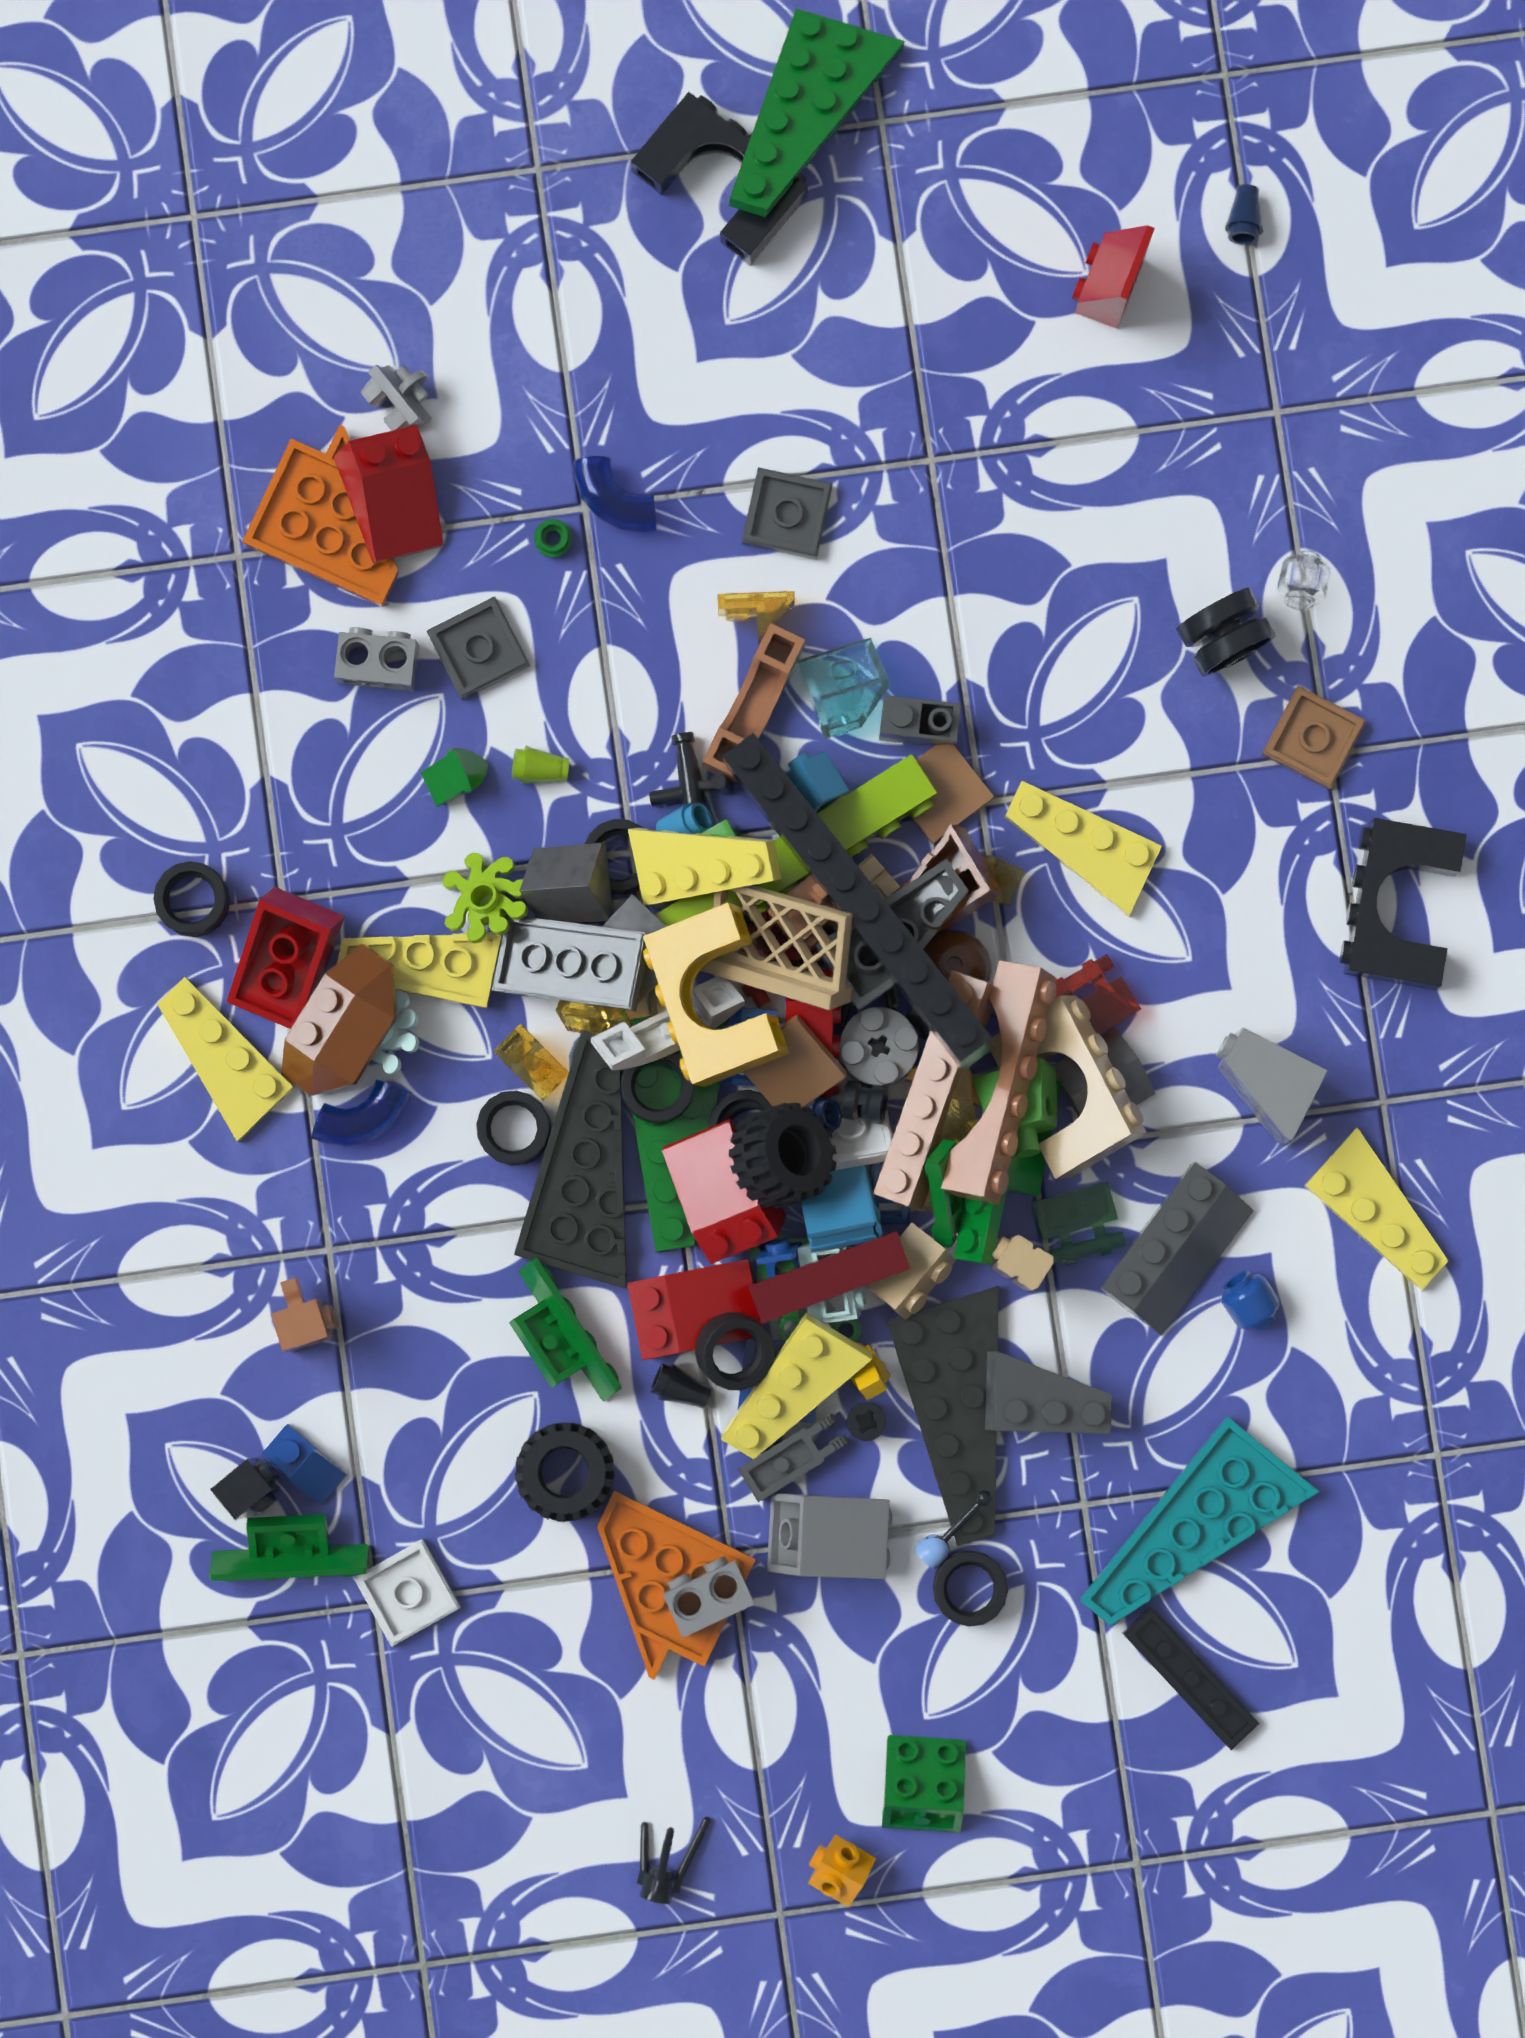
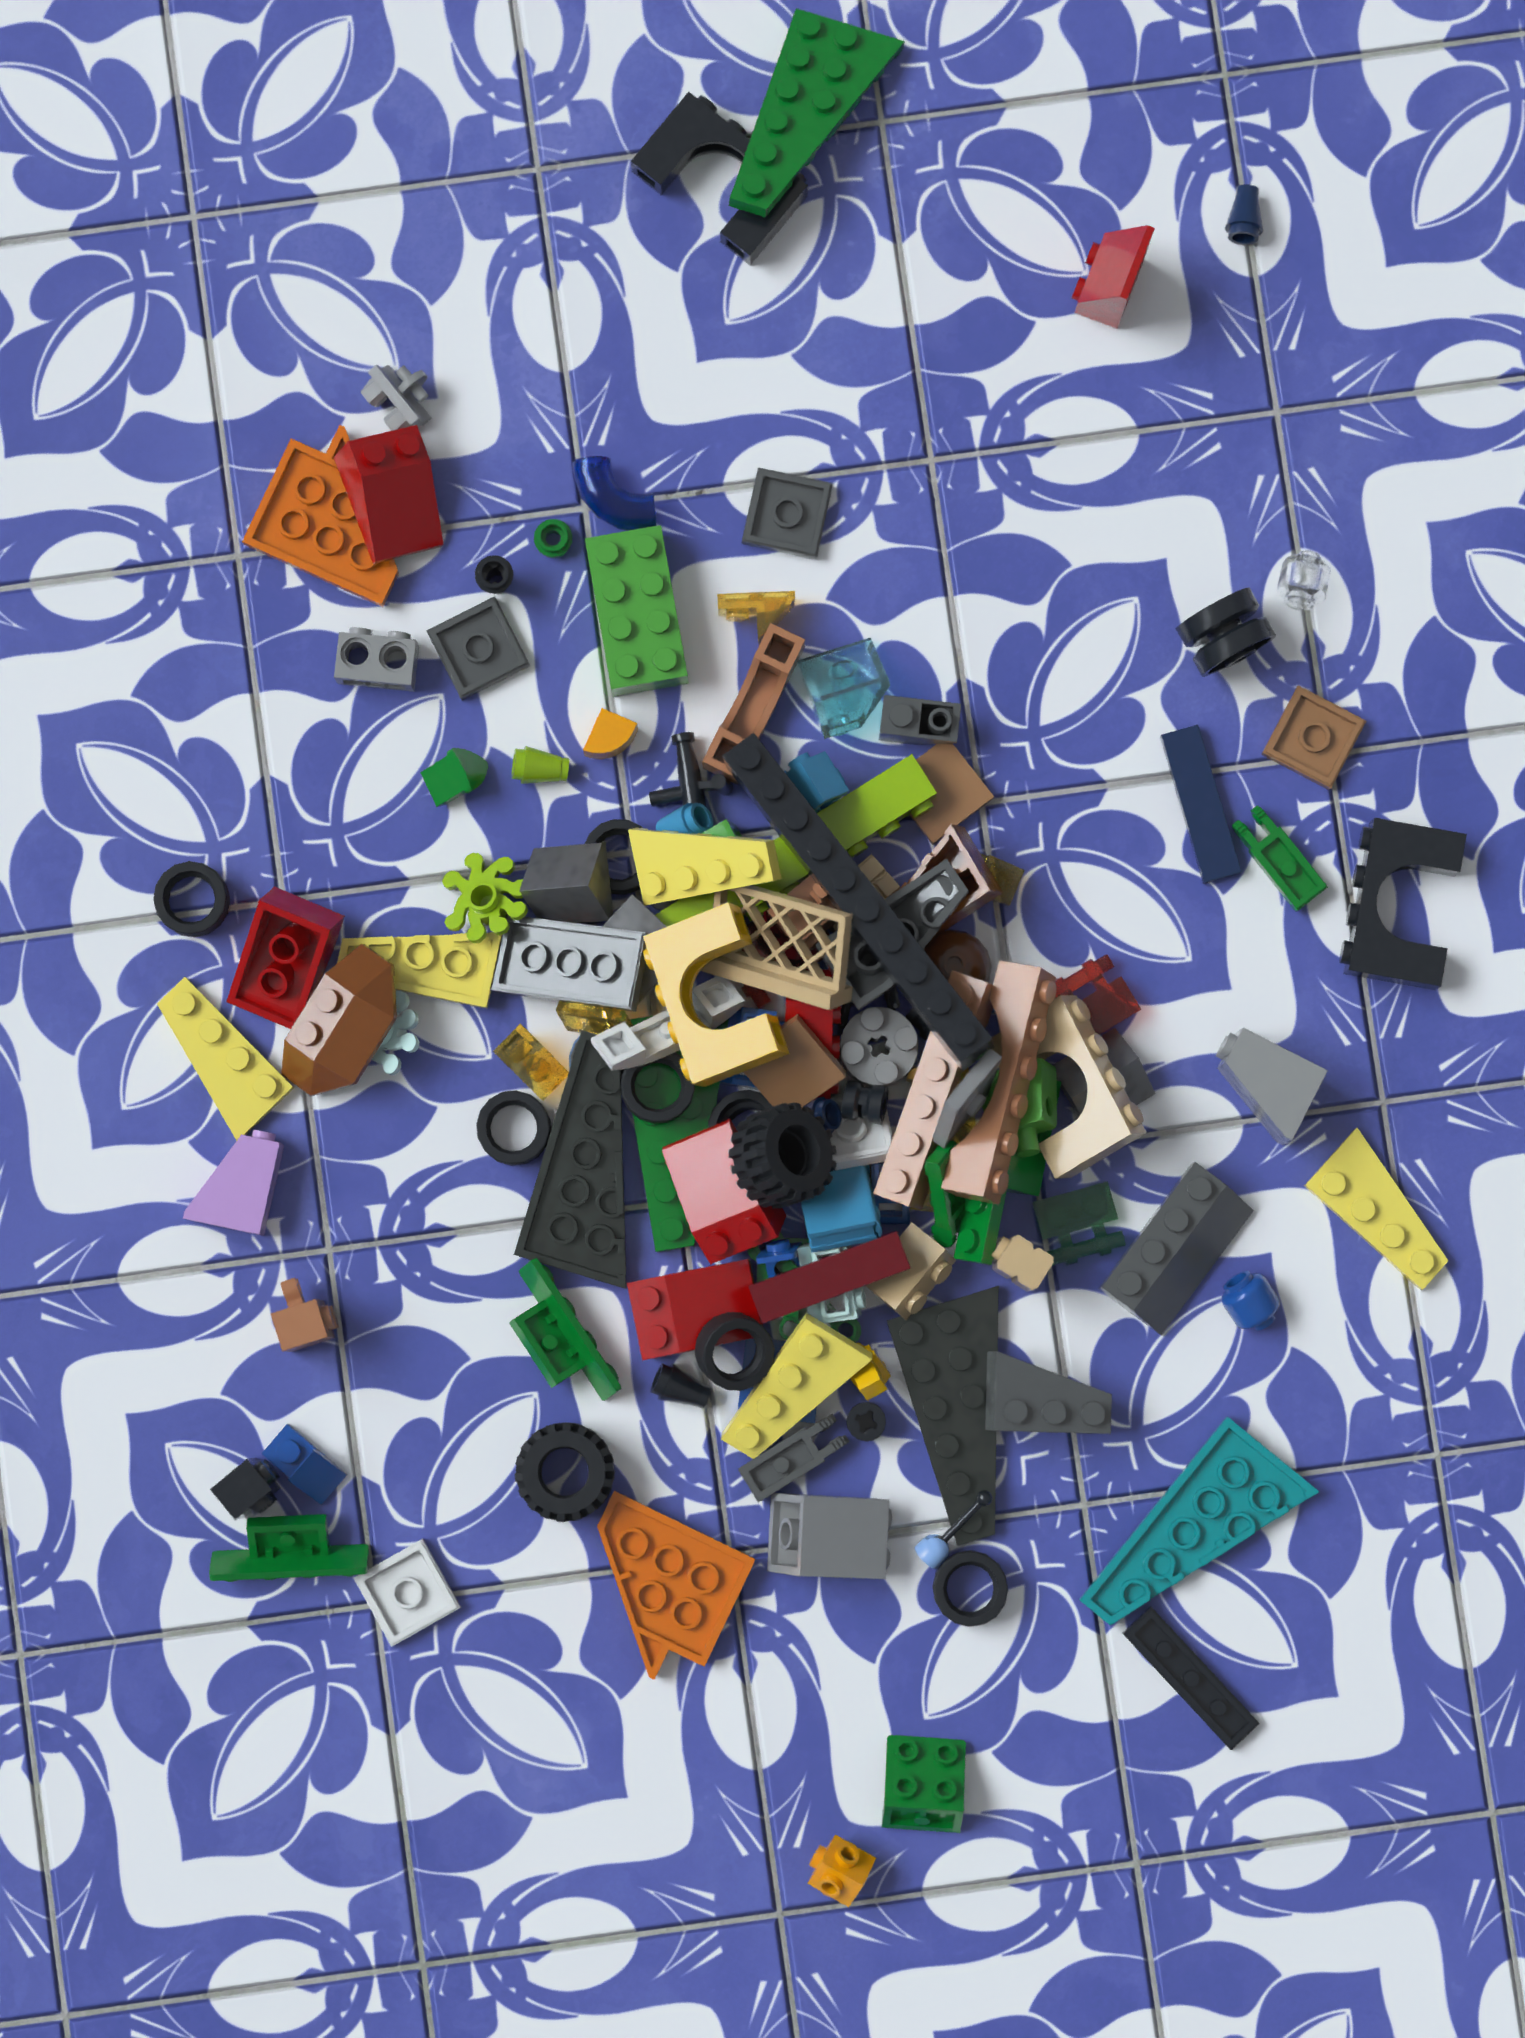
(241, 1186): none -> lavender slope
(364, 1121): clear blue cylinder -> none
(490, 567): none -> black cone
(609, 735): none -> light orange brick
(636, 610): none -> bright green brick
(659, 1882): black plant -> none
(713, 1606): light grey brick -> none
(966, 1098): none -> light grey plate
(1092, 847): light yellow wing -> none
(1200, 804): none -> dark blue tile
(1281, 861): none -> green hinge

